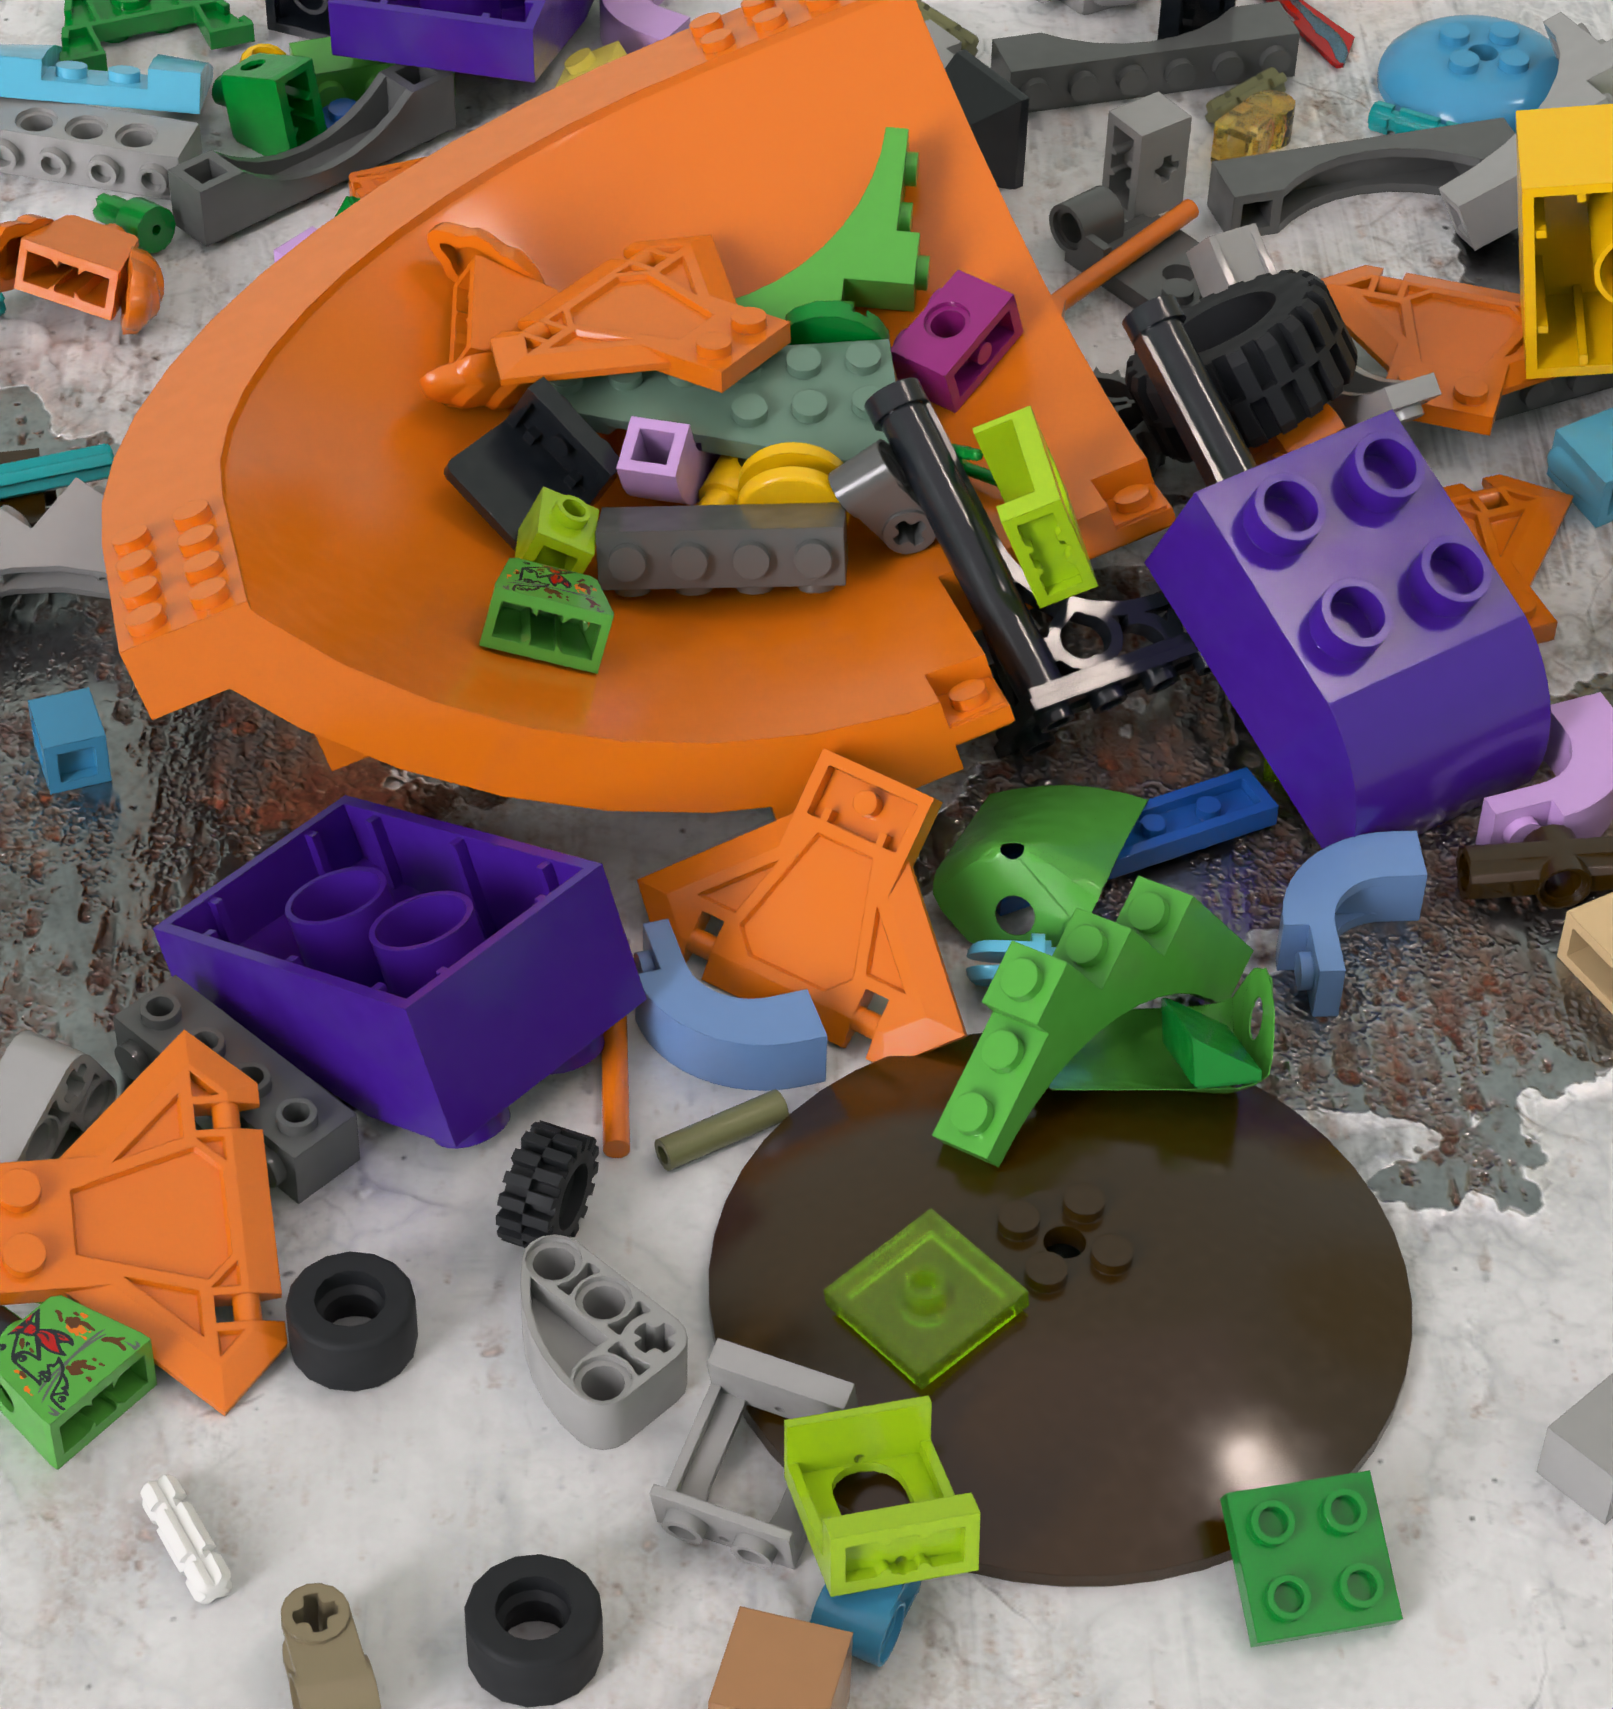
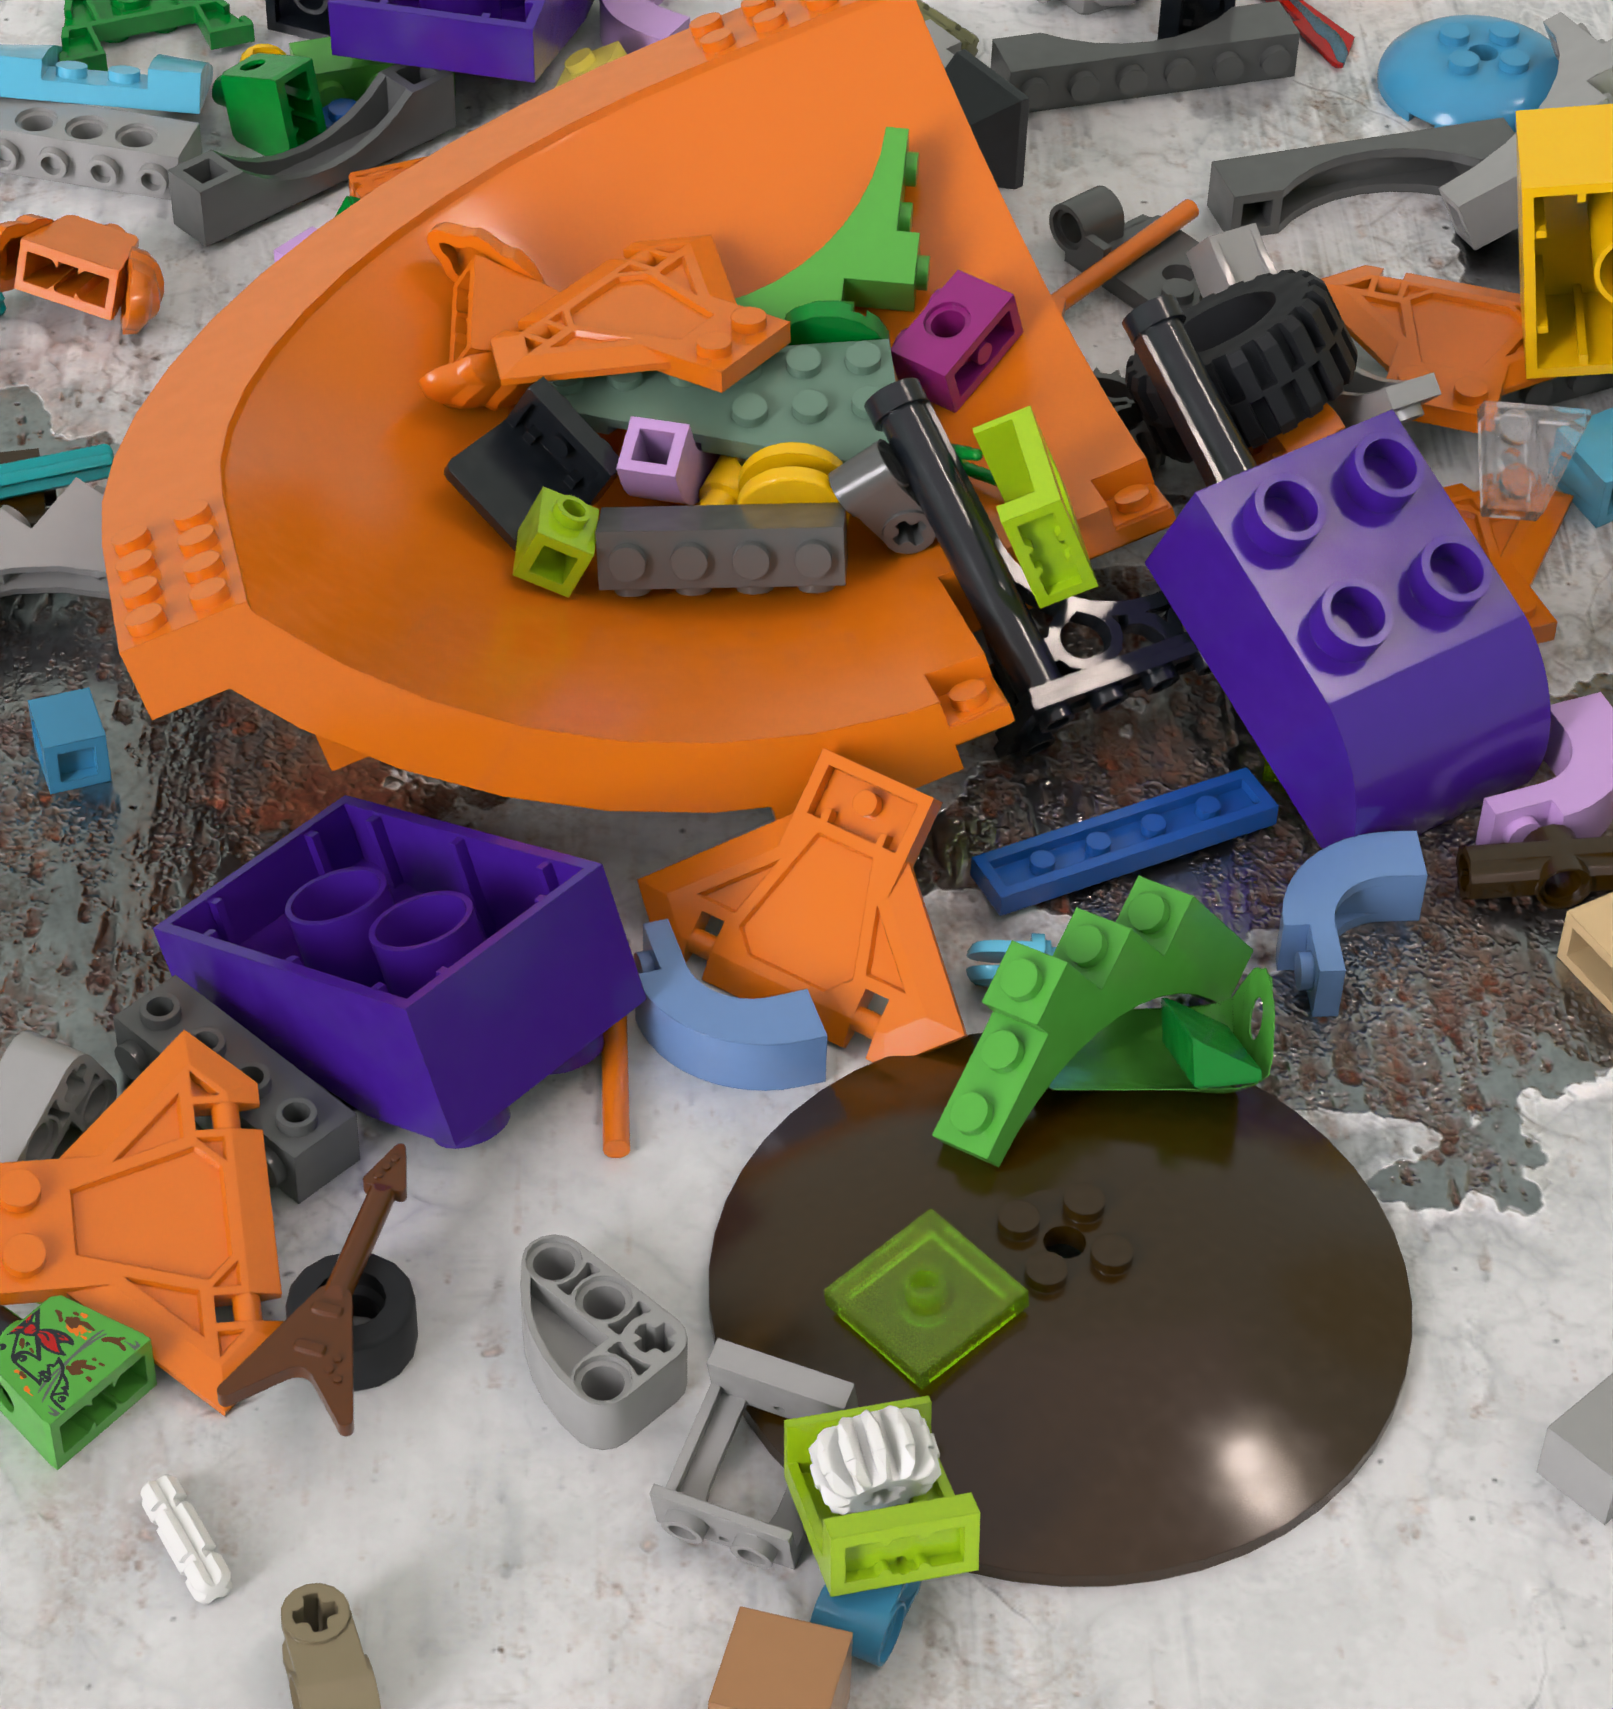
(138, 216): green piece -> none
(319, 1334): none -> reddish brown piece
(539, 1669): black tyre -> none
(546, 615): bright green torso -> none
(547, 1184): black tyre -> none
(721, 1130): olive piece -> none
(874, 1460): none -> white gear
(1067, 857): bright green piece -> none
(1147, 155): light grey brick -> none
(1255, 126): clear yellow leg -> none
(1266, 80): olive axle -> none
(1310, 1558): green plate -> none
(1385, 118): teal axle -> none
(1524, 455): none -> clear wing

